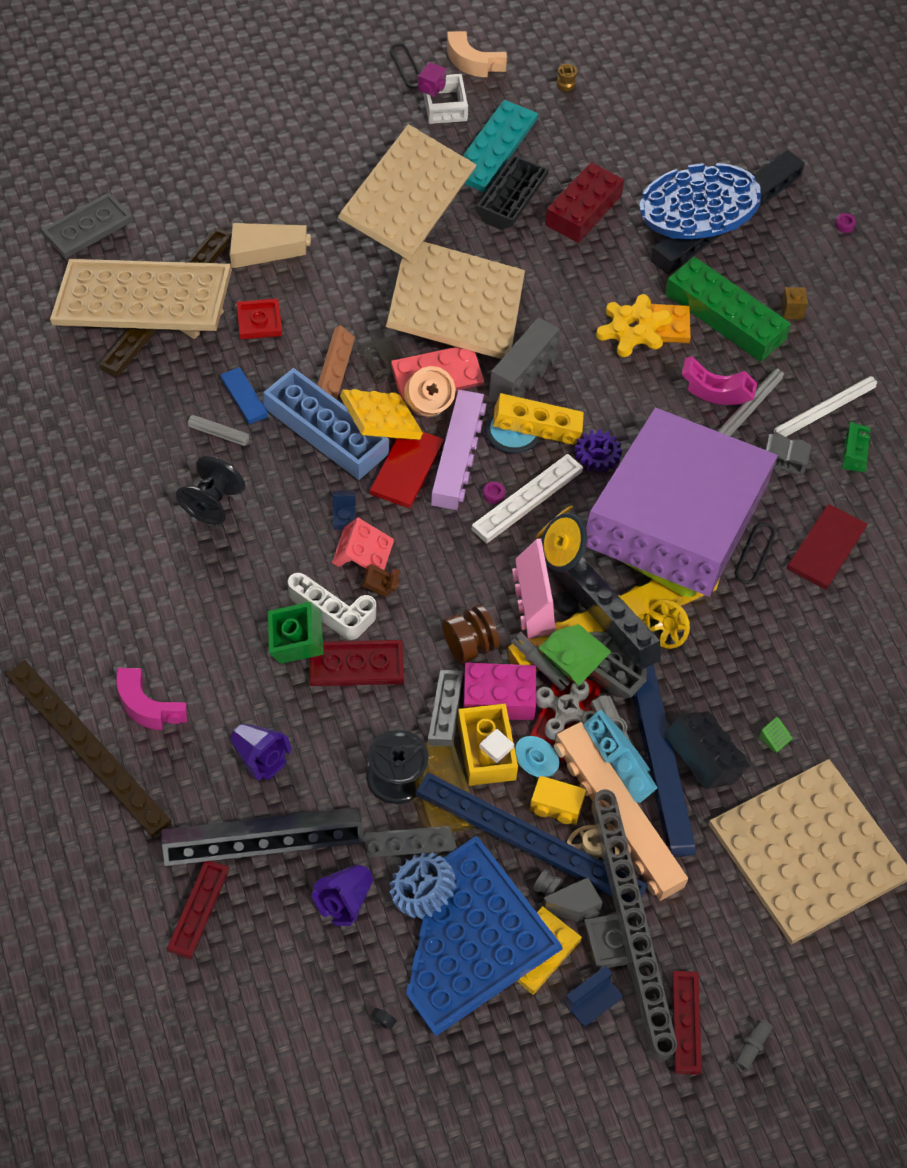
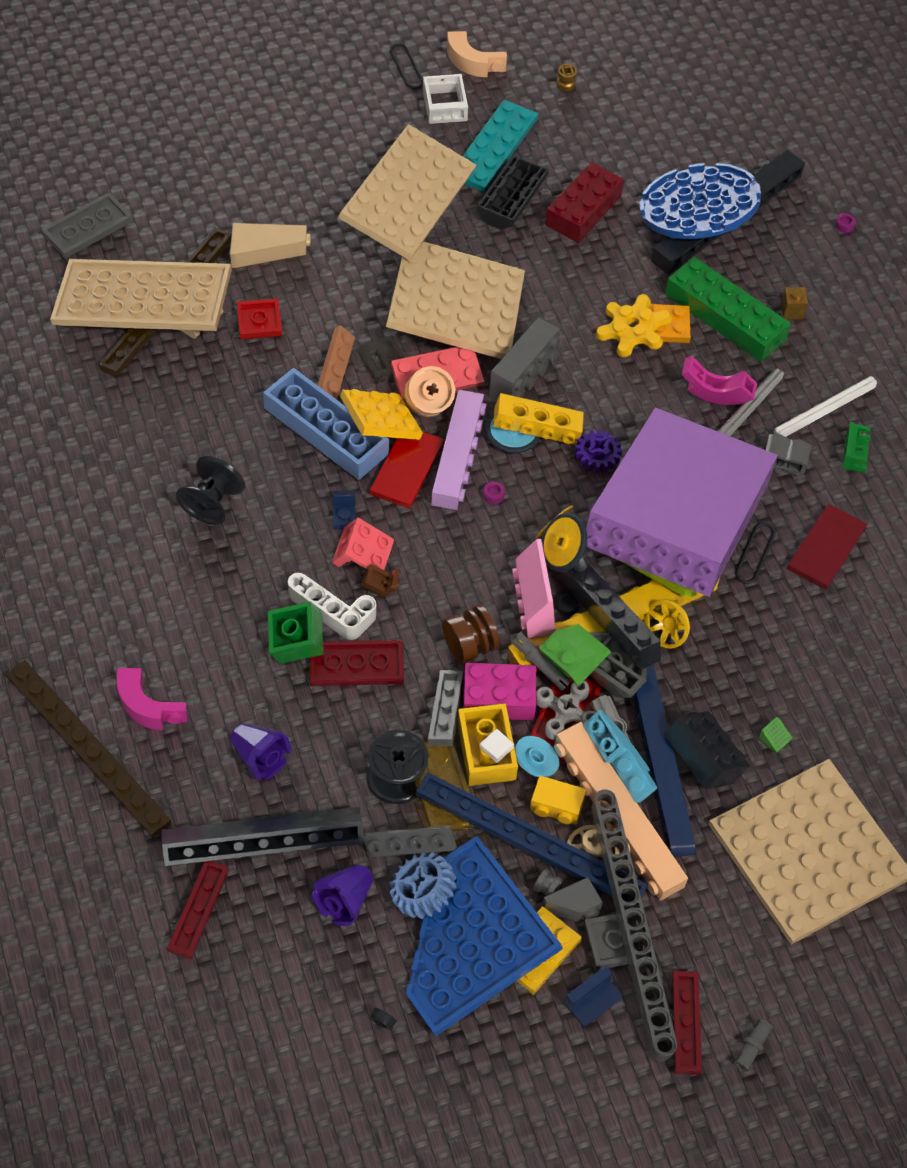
(218, 430): light grey axle -> none
(244, 395): blue tile -> none
(432, 79): magenta brick -> none
(526, 498): white plate -> none

